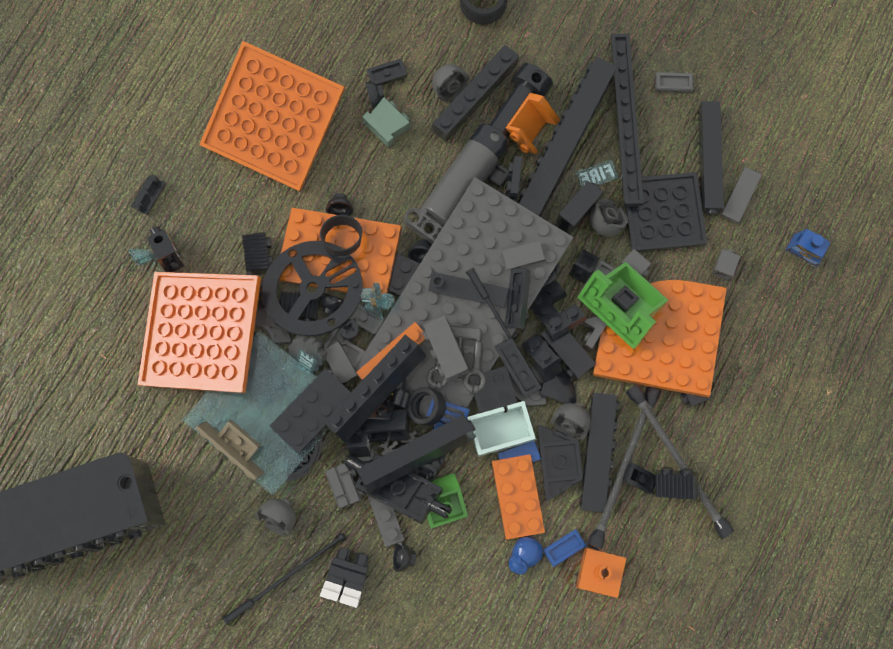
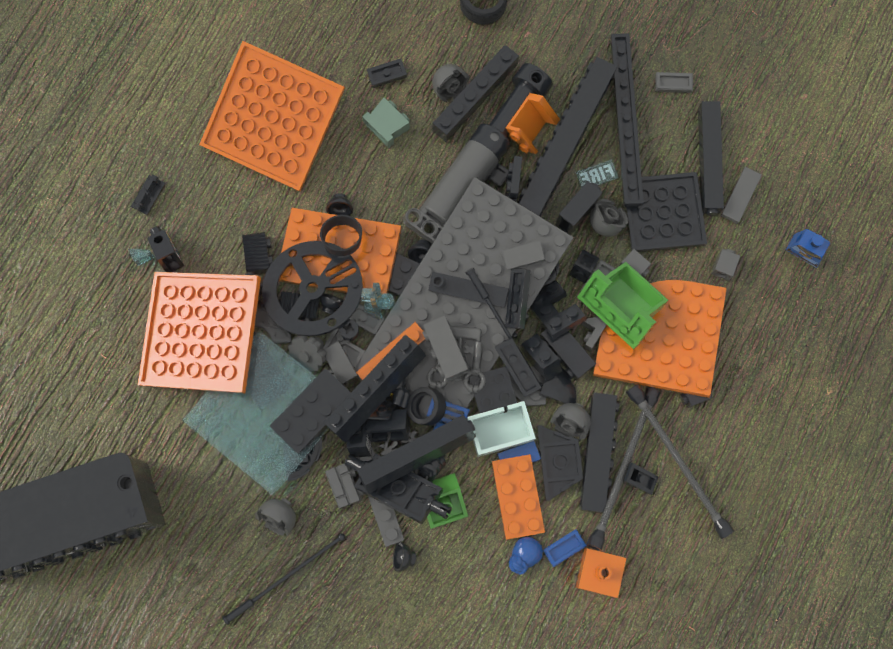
(235, 444): dark tan bracket -> none
(306, 360): clear light blue sticker -> none
(349, 572): black hips -> none
(375, 93): black piece -> none
(625, 299): black tile -> none
(676, 484): black brick -> none

